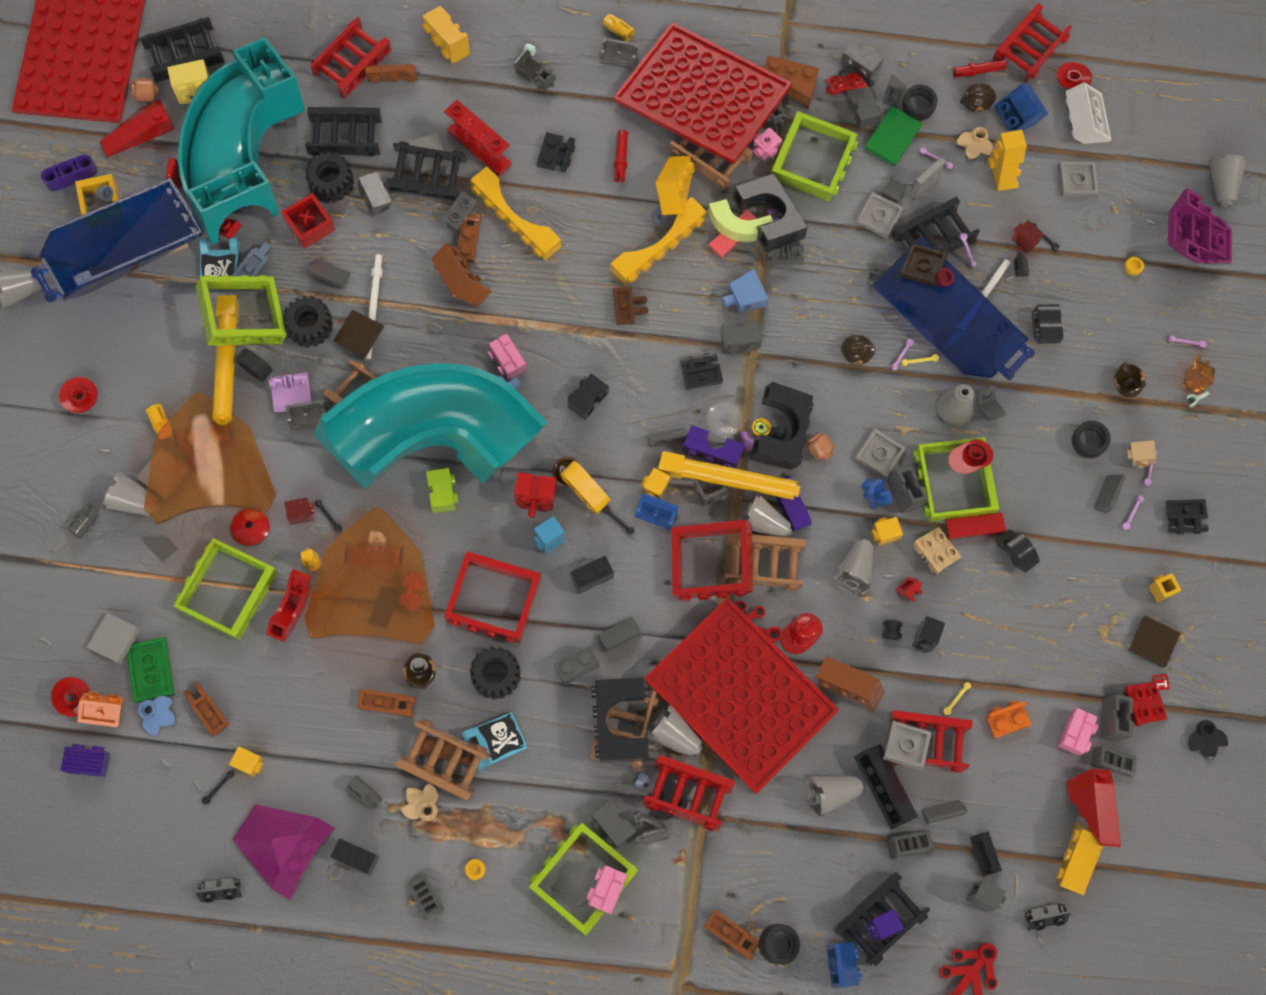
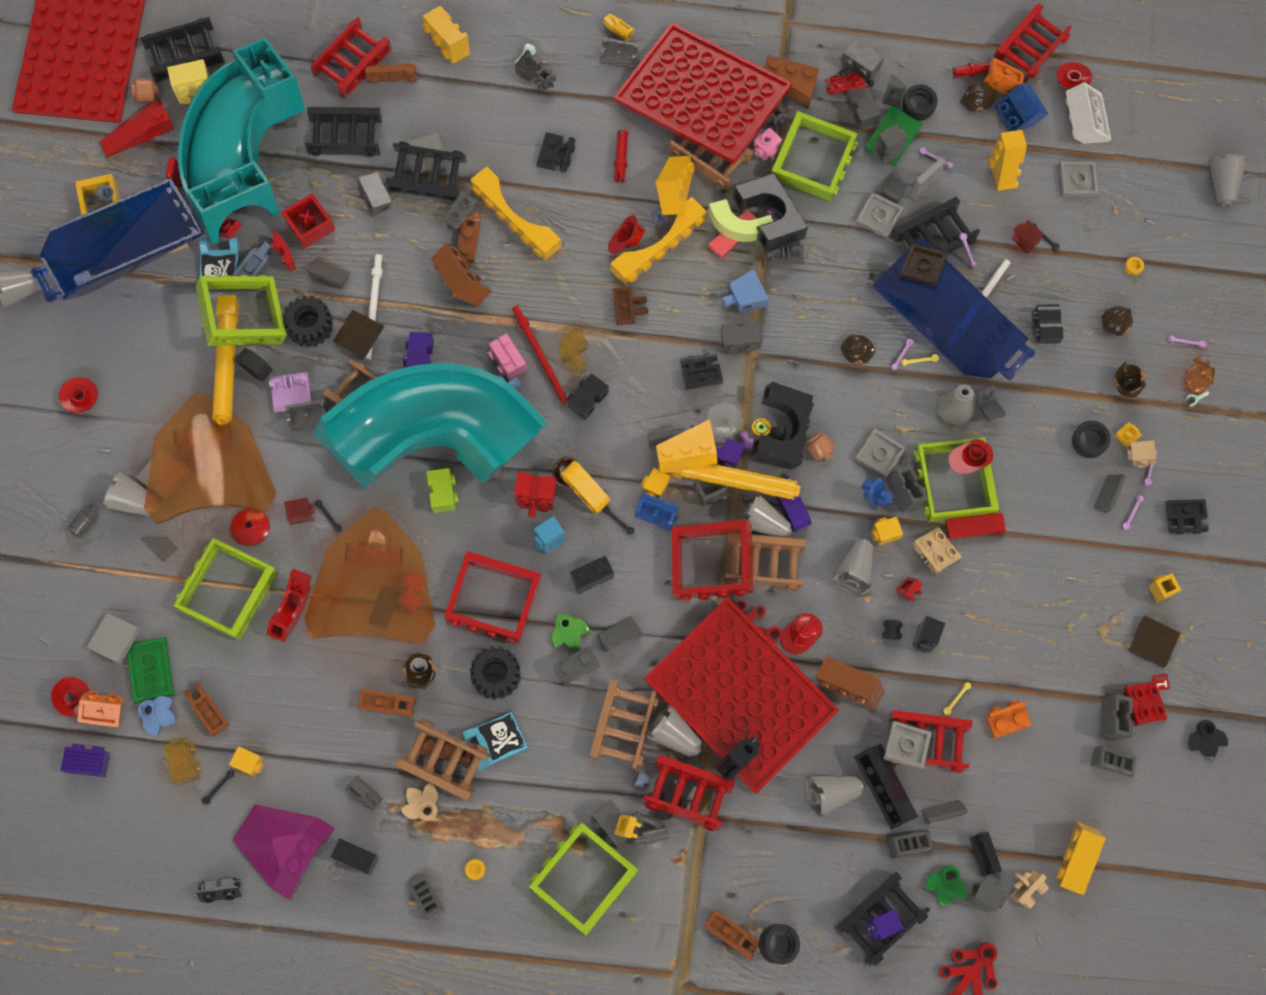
(60, 171): dark purple beam -> none
(157, 417): yellow hinge -> none
(182, 761): none -> clear yellow brick
(282, 249): none -> red slope
(310, 559): yellow hinge -> none
(329, 164): black tyre -> none
(419, 349): none -> dark purple brick
(478, 138): red fence -> none
(523, 323): none -> red bar
(570, 348): none -> clear yellow brick
(571, 633): none -> bright green plate
(607, 694): black arch -> none
(607, 889): bright pink brick -> none
(626, 236): none -> red piece
(626, 826): none -> yellow tile
(688, 449): none -> yellow wedge
(738, 758): none -> black torso
(843, 965): blue slope -> none
(890, 144): none -> dark grey brick
(944, 277): dark red tile -> none
(946, 888): none -> green plate
(975, 145): tan plate -> none
(1003, 77): none -> orange bracket
(1020, 549): black brick -> none
(1021, 265): black slope -> none
(1026, 886): none -> tan hips
(1056, 915): black hinge -> none
(1078, 732): bright pink brick -> none
(1096, 800): red wedge -> none
(1117, 320): none -> dark brown hair
(1128, 434): none -> yellow tile
(1197, 232): magenta wedge -> none

